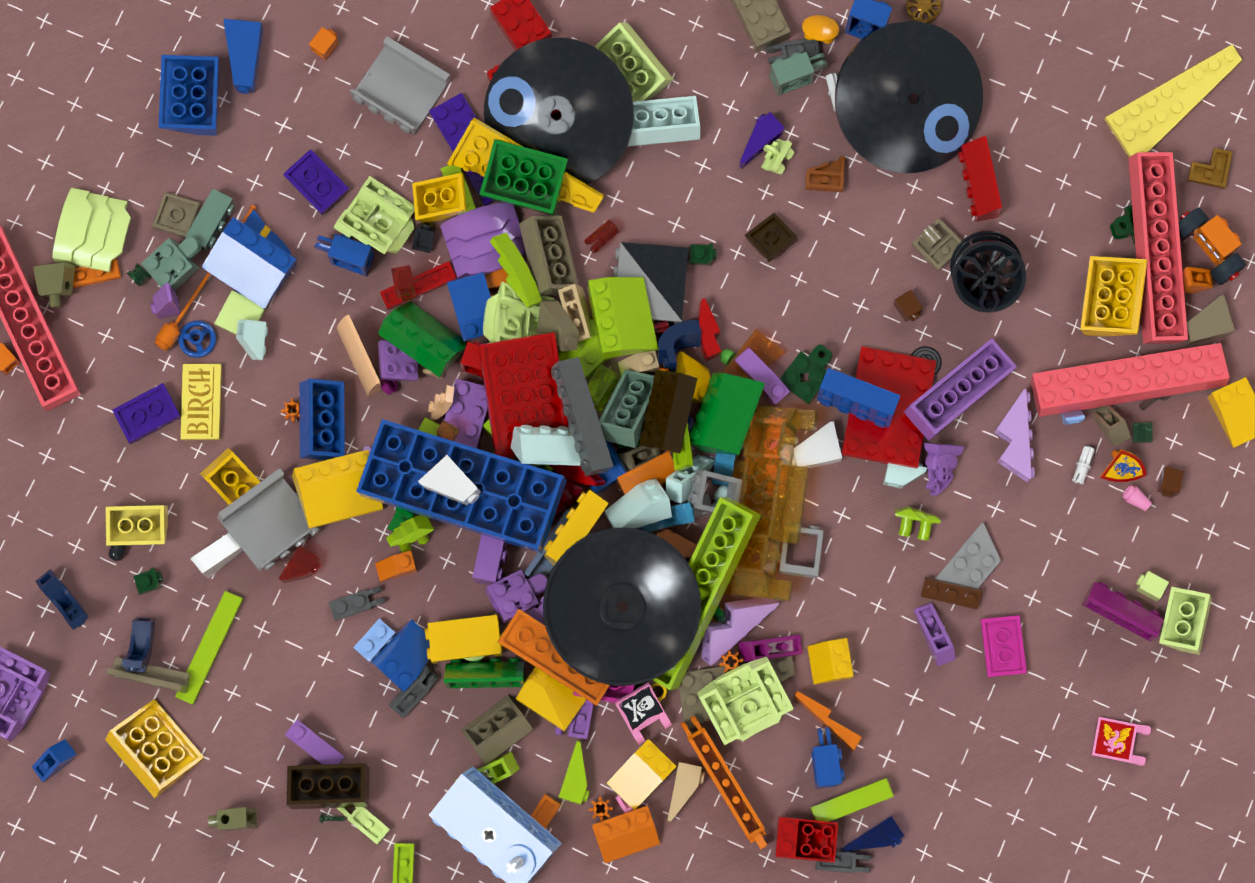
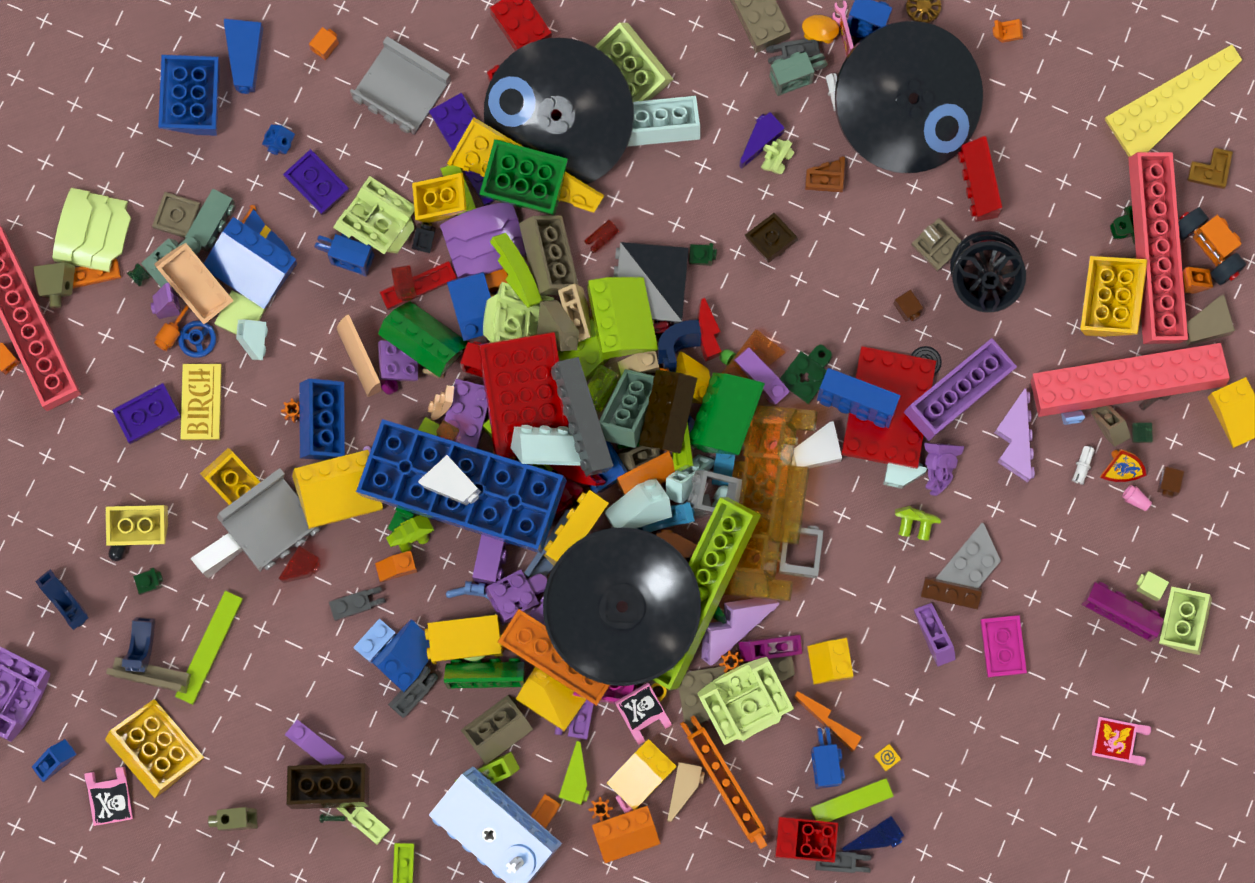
(109, 798): none -> flag
(193, 282): none -> light nougat slope
(278, 139): none -> blue brick
(469, 589): none -> medium blue piece
(843, 27): none -> bright pink flag
(887, 757): none -> yellow tile
(1008, 30): none -> orange bracket

